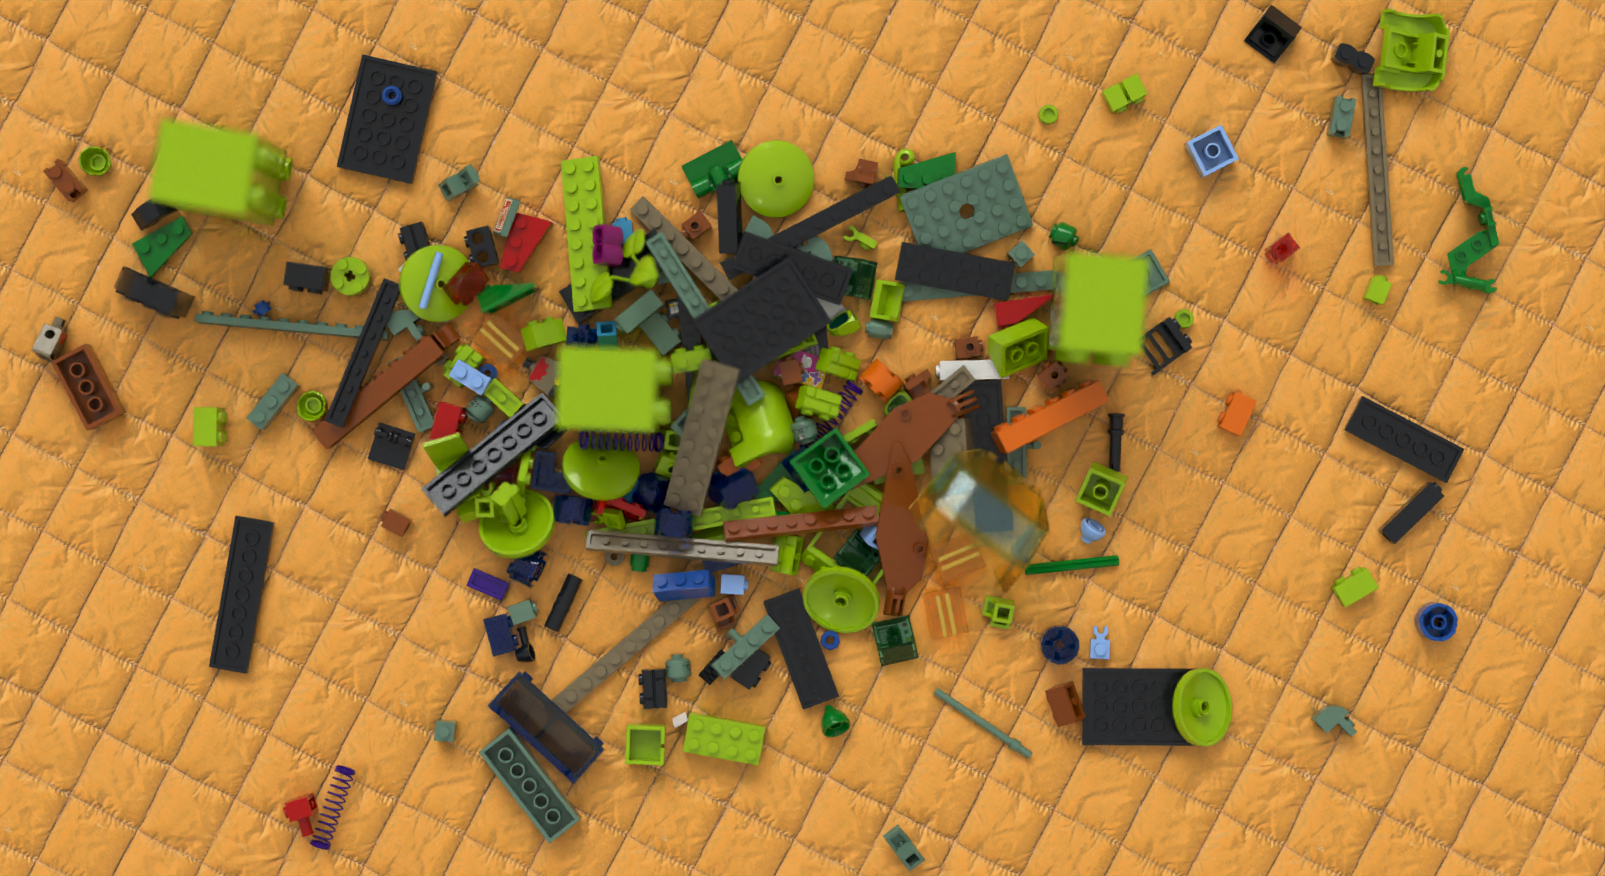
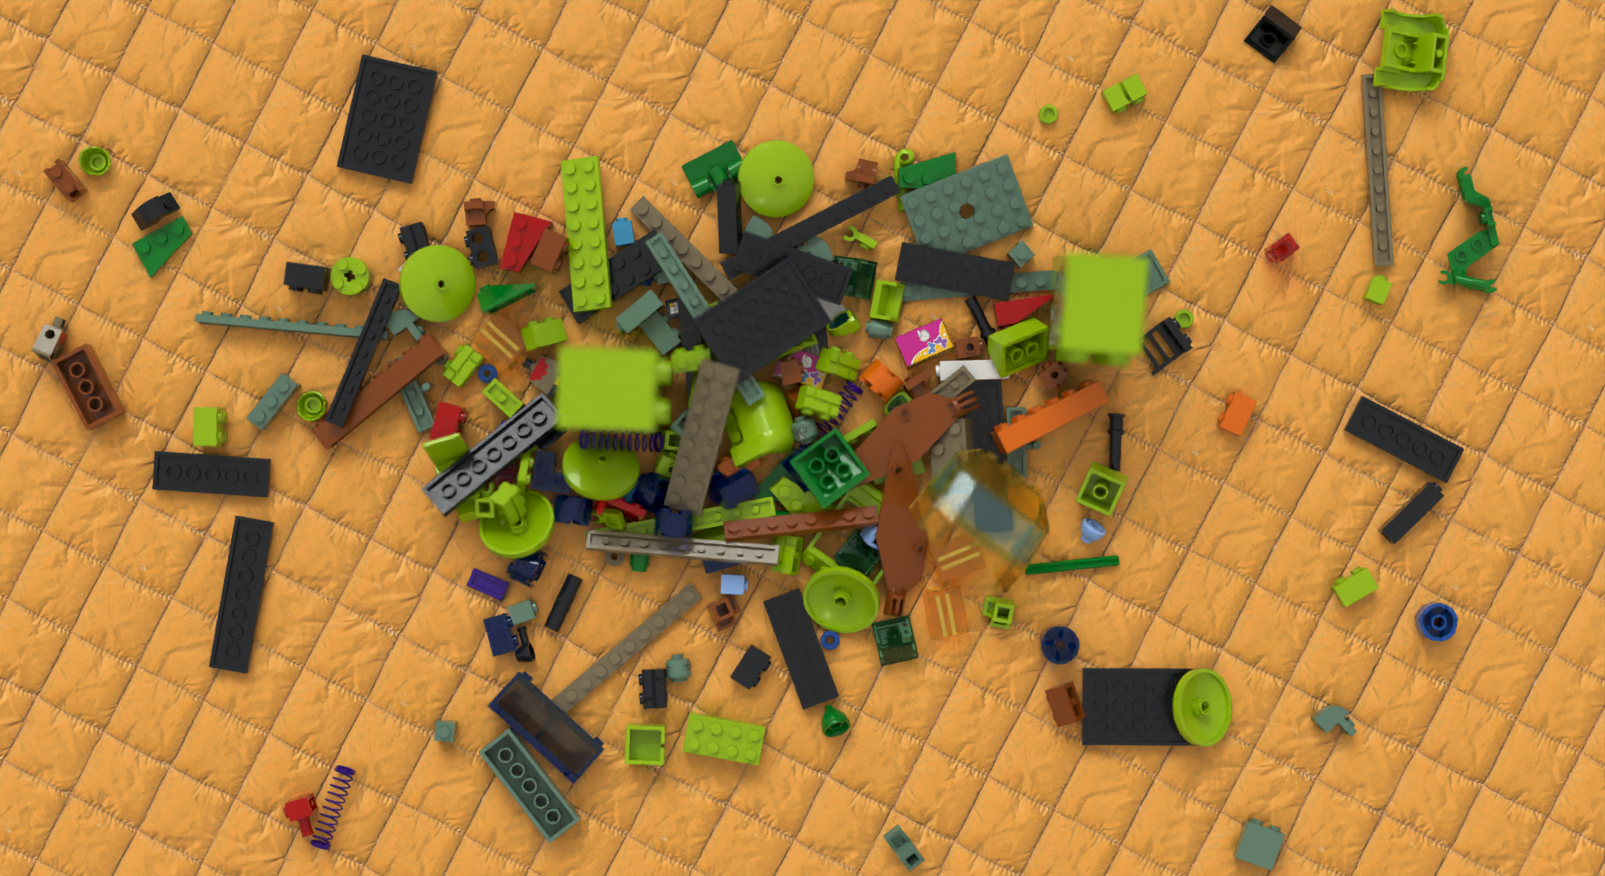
(153, 293): black brick -> none
(211, 474): none -> black plate
(219, 173): lime brick -> none
(262, 307): blue plate -> none
(385, 95): blue plate -> none
(391, 446): black hinge -> none
(395, 522): dark orange brick -> none
(431, 280): light blue bar -> none
(446, 336): dark orange panel -> none
(459, 183): sand green brick -> none
(466, 283): clear red brick -> none
(470, 377): light blue plate -> none
(478, 211): none -> dark orange brick
(480, 409): sand green head -> none
(506, 216): tile -> none
(550, 251): none -> dark orange brick
(581, 336): clear blue brick -> none
(607, 245): magenta brick -> none
(607, 334): brick -> none
(643, 274): lime plant -> none
(680, 719): white sticker -> none
(684, 585): blue brick -> none
(696, 226): dark orange brick -> none
(708, 674): black tyre -> none
(744, 646): sand green plate -> none
(924, 343): none -> piece
(980, 318): none -> black pin
(1014, 744): sand green bar -> none
(1063, 236): green head -> none
(1100, 646): light blue plate -> none
(1211, 151): light blue brick -> none
(1259, 843): none -> sand green brick
(1341, 117): sand green brick -> none
(1348, 56): black brick -> none

